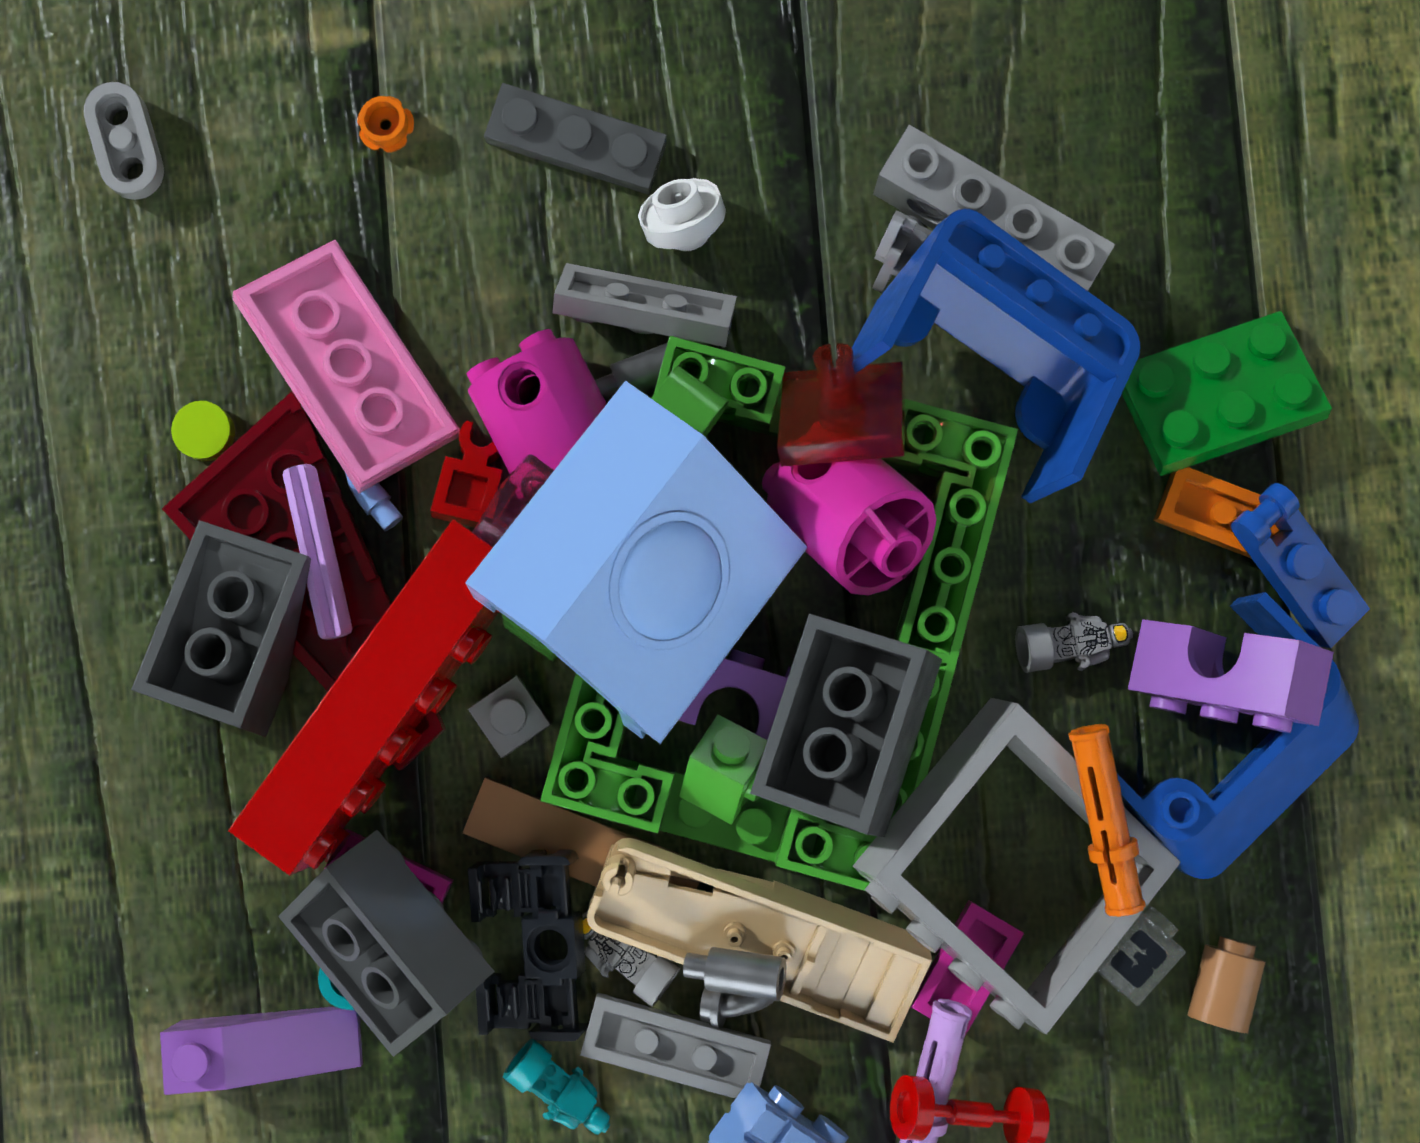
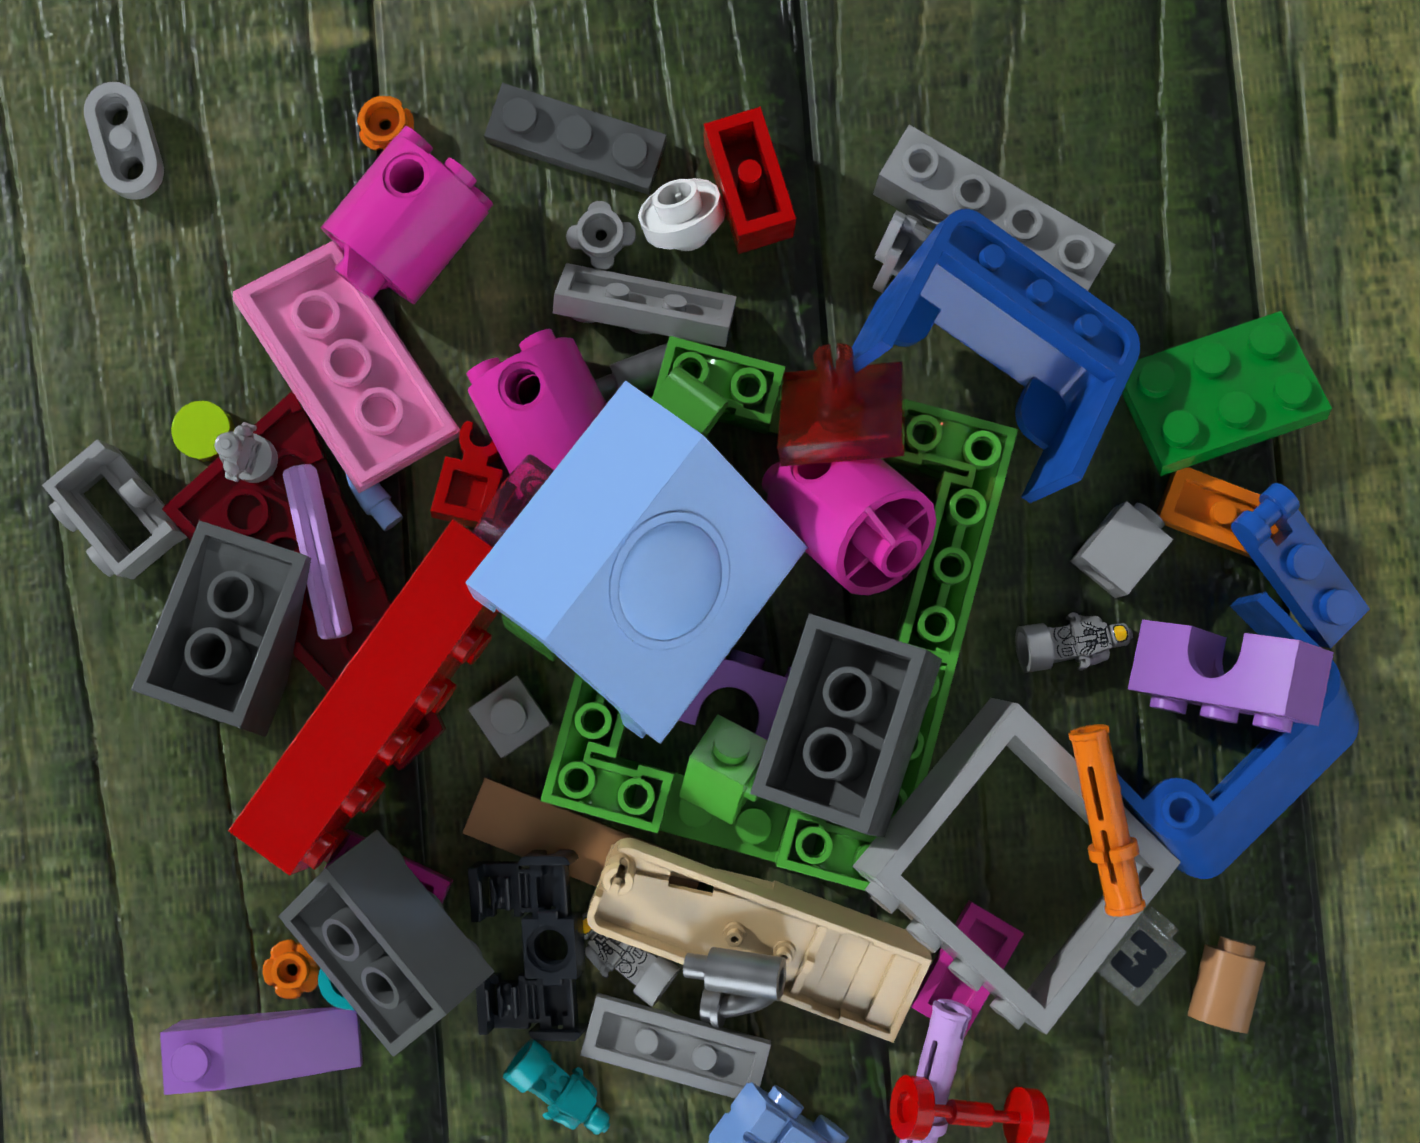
(77, 512): none -> light grey window
(246, 454): none -> light grey piece
(276, 973): none -> orange plate
(405, 219): none -> dark pink cylinder
(596, 219): none -> light grey plate
(749, 180): none -> red brick
(1123, 548): none -> light grey brick

